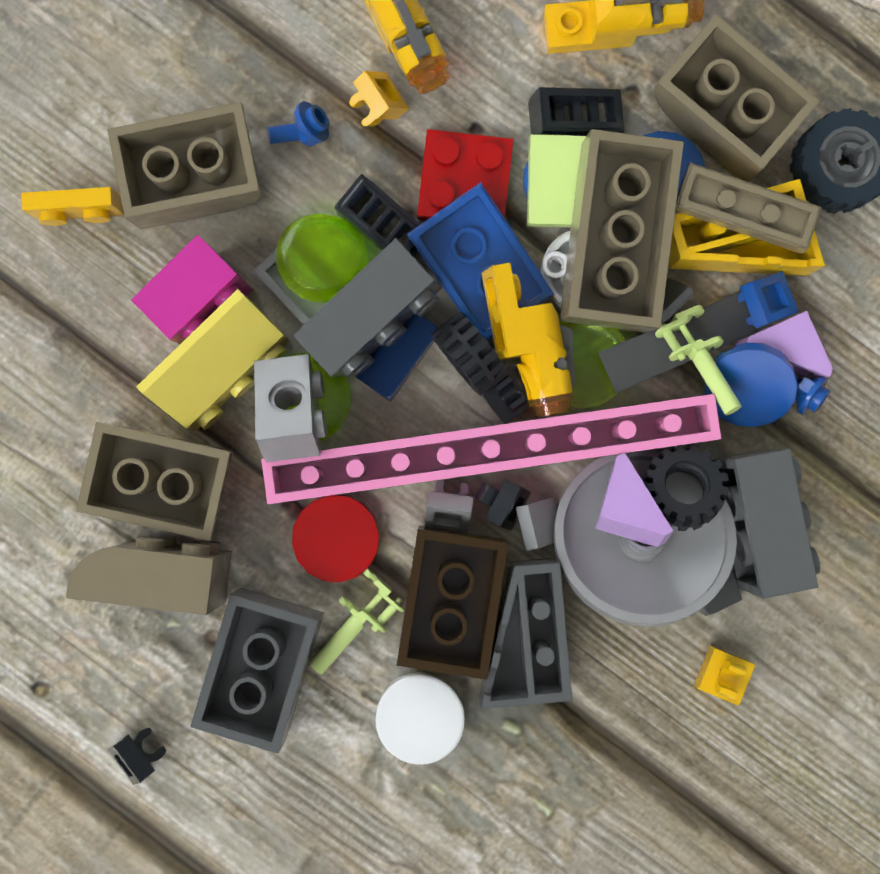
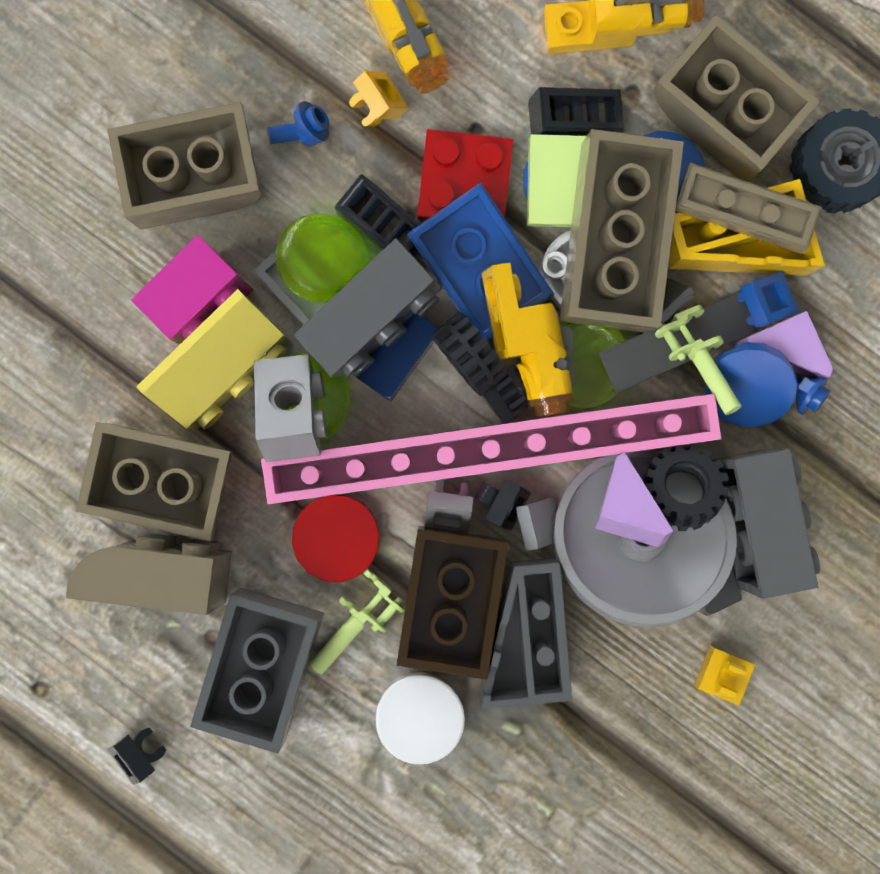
(57, 206): yellow plate -> none

